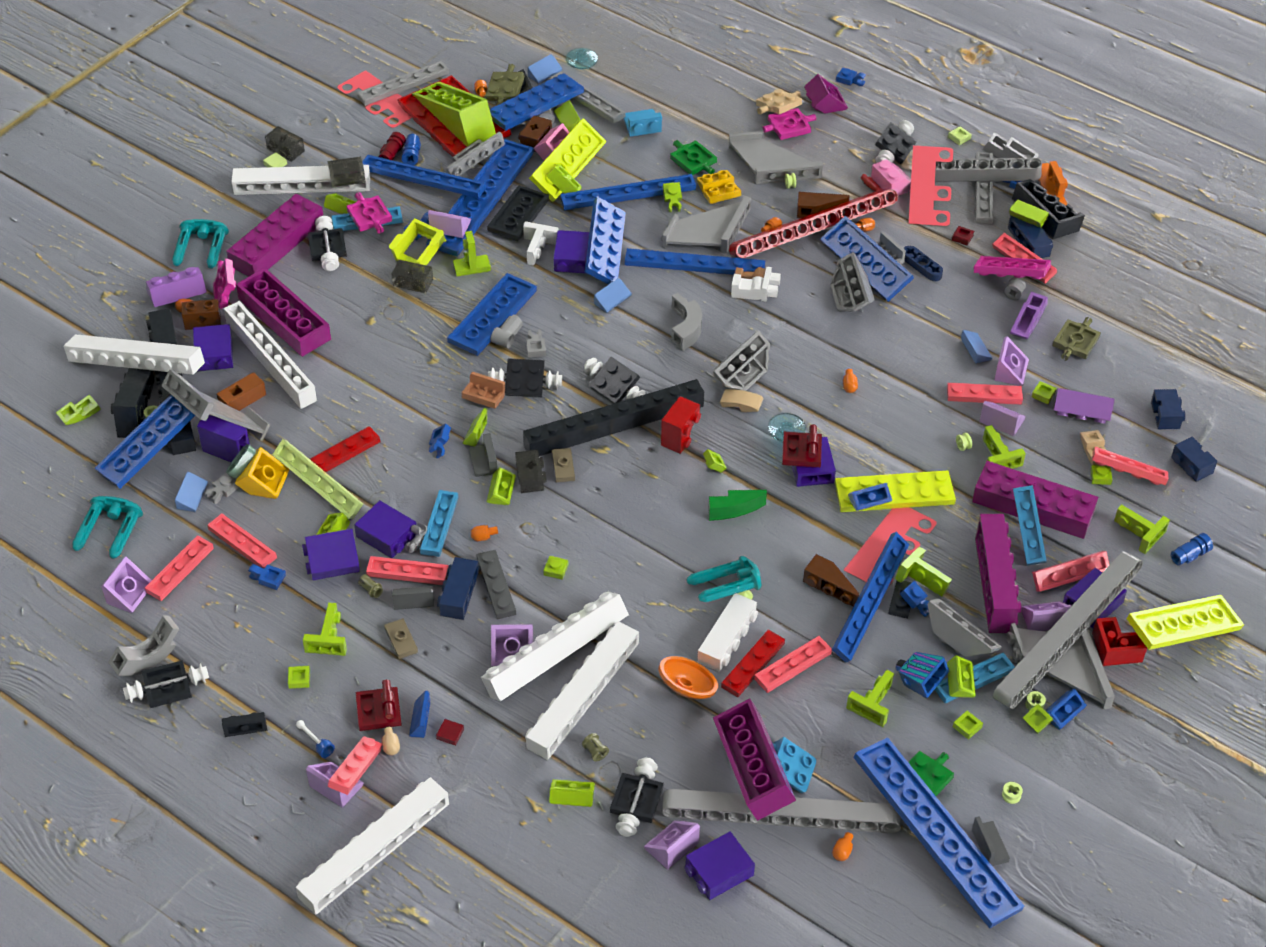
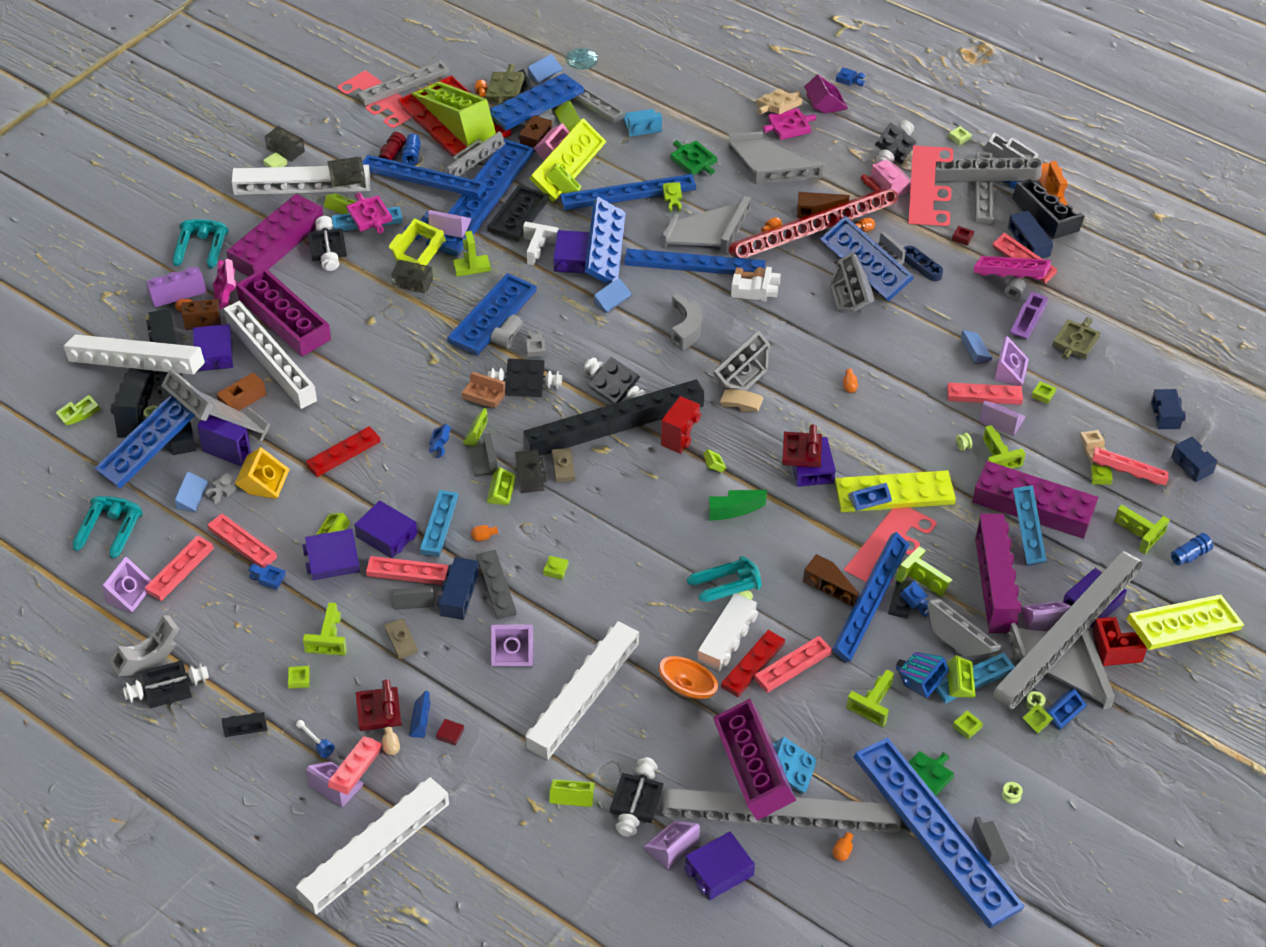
(241, 461): sand green beam -> none
(317, 479): yellowish green plate -> none
(374, 589): olive pin -> none
(415, 543): light grey arm -> none
(554, 646): white brick -> none
(595, 747): olive bush -> none
(718, 186): yellow slope -> none
(785, 422): clear light blue dish -> none
(790, 180): yellowish green bush -> none
(1028, 213): lime slope -> none
(1069, 571): coral plate -> none
(1083, 405): medium lavender slope -> none

